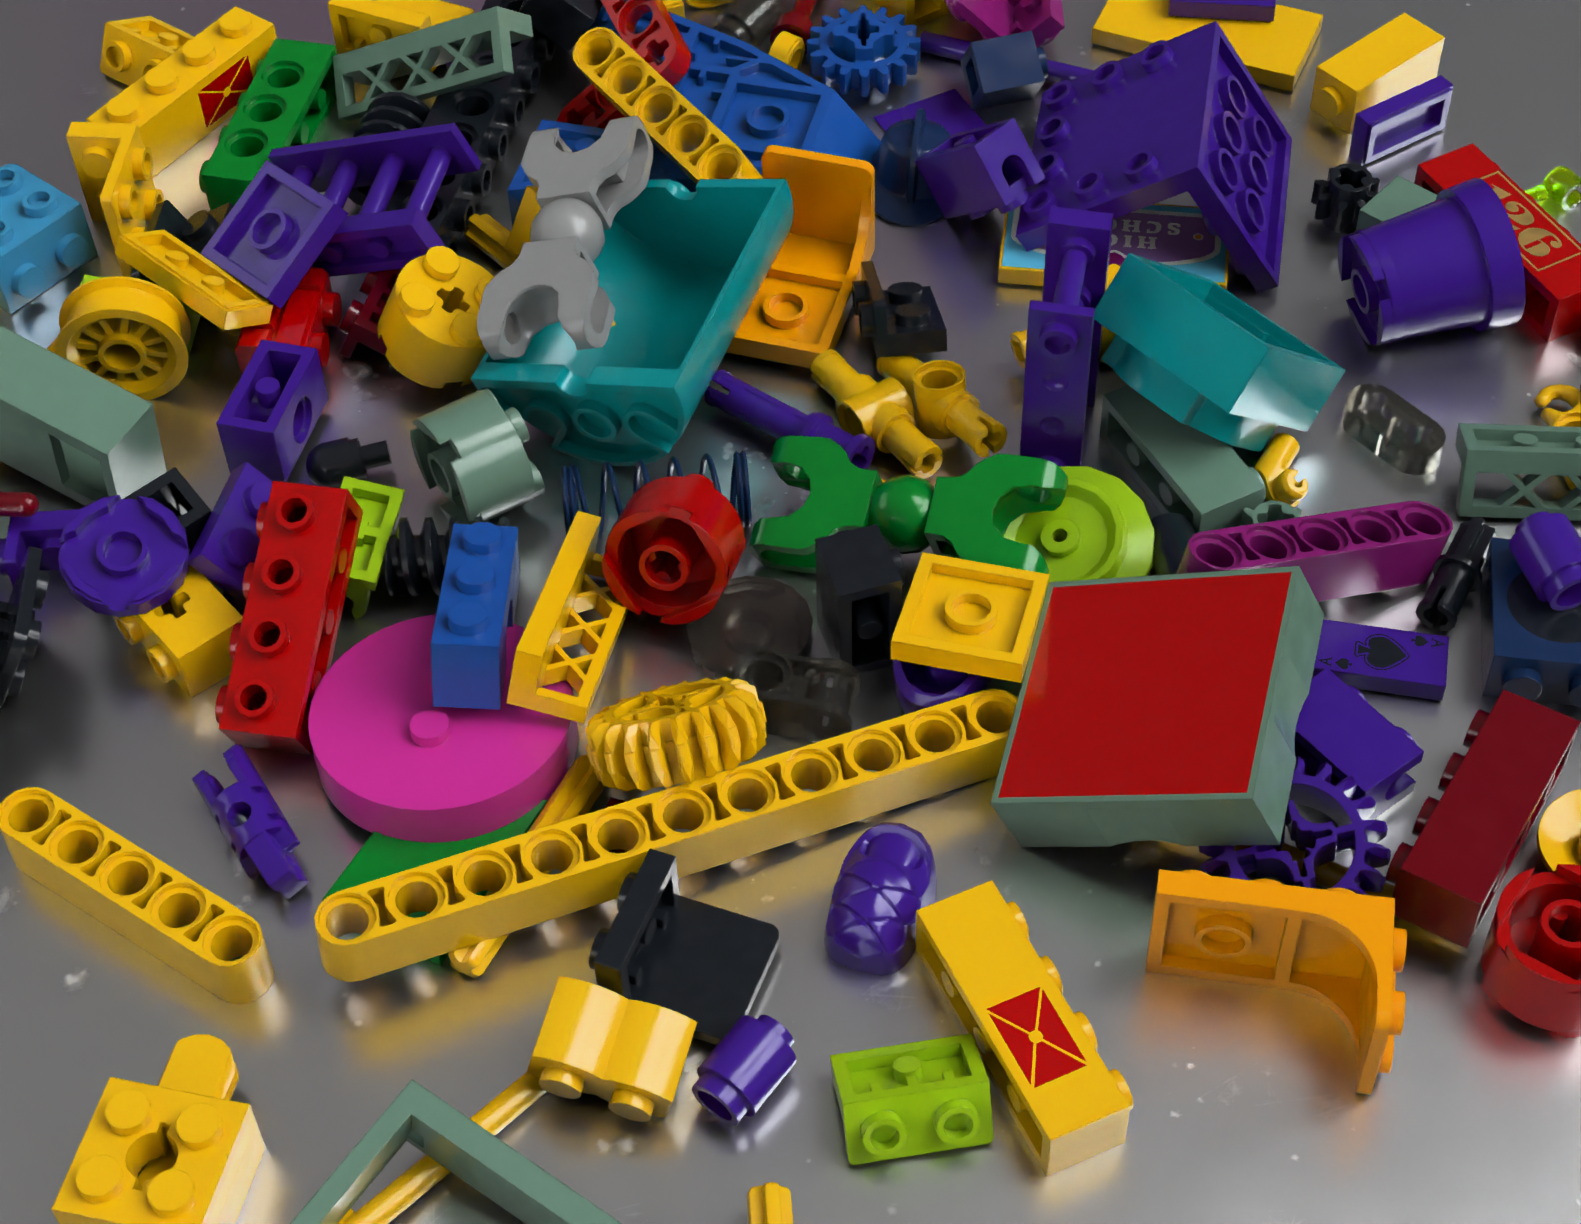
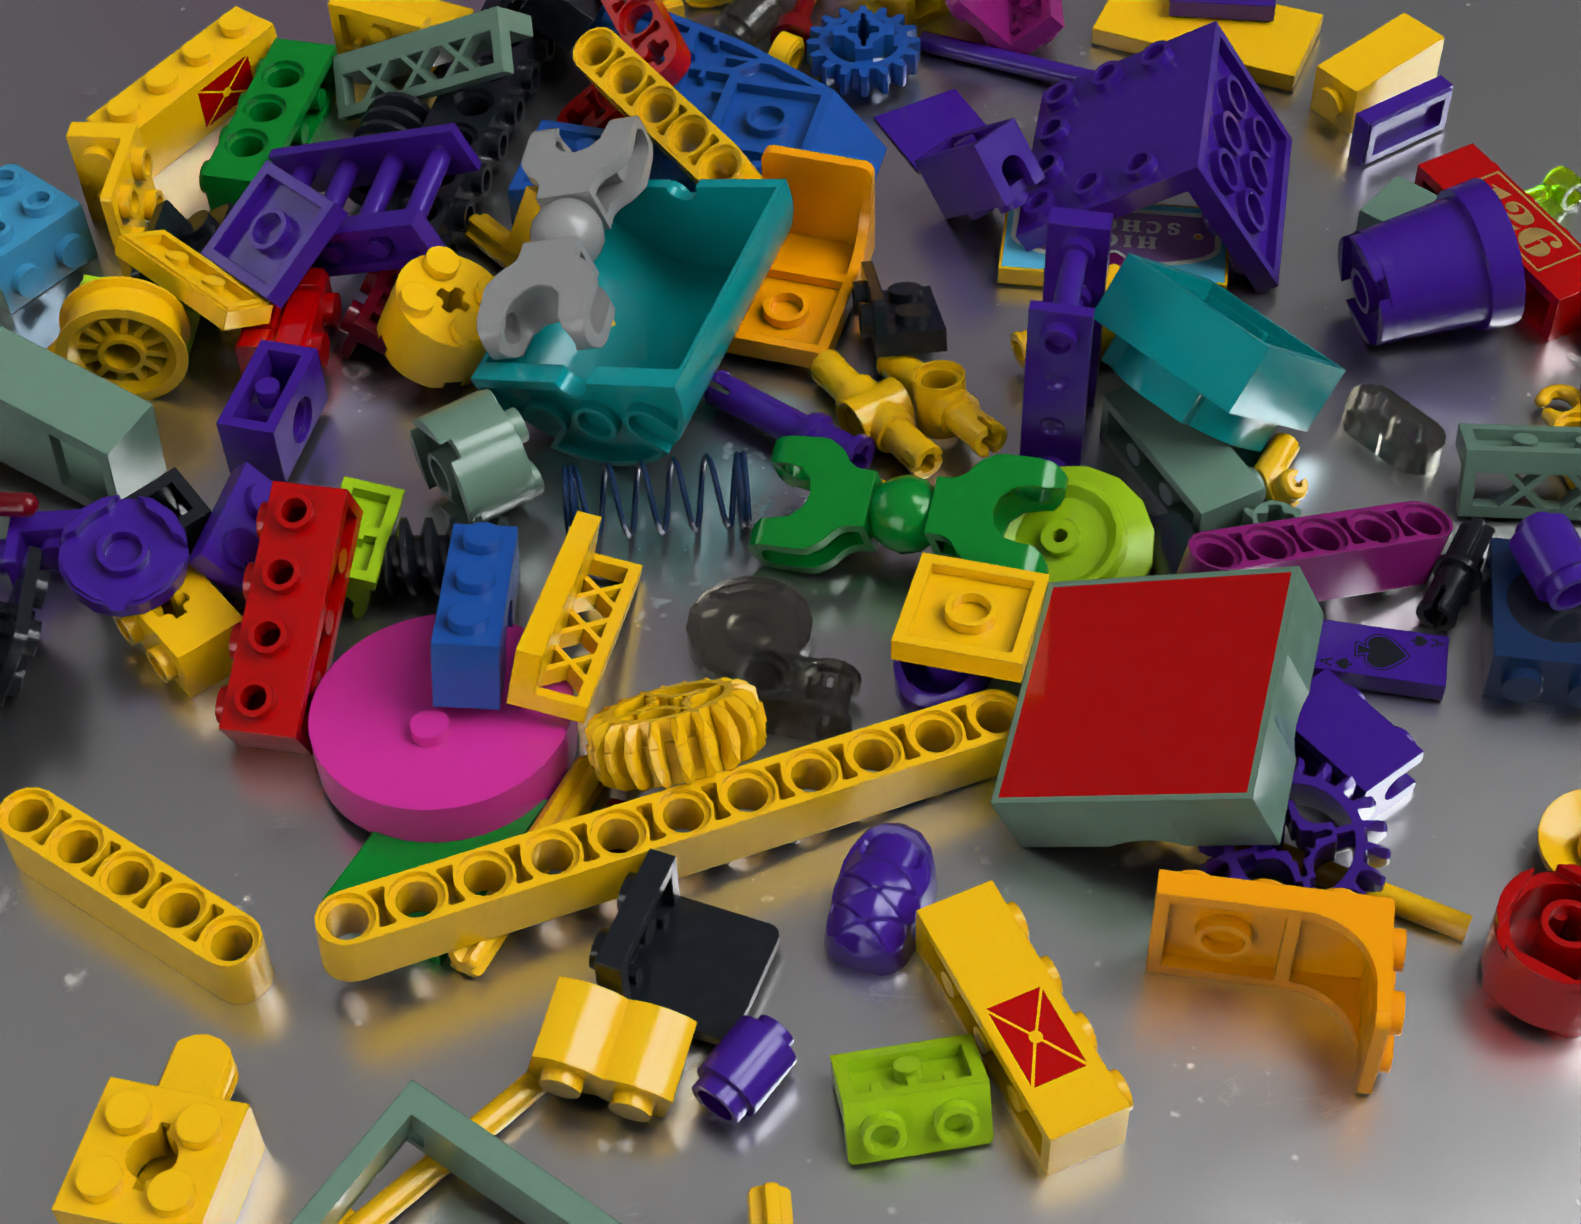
(137, 46): yellow bracket -> none
(253, 824): dark purple hinge -> none
(344, 457): black cylinder -> none
(674, 549): red brick -> none
(858, 596): black brick -> none
(899, 186): dark blue piece -> none
(1004, 70): dark blue brick -> none
(1343, 196): black gear -> none
(1481, 818): dark red brick -> none

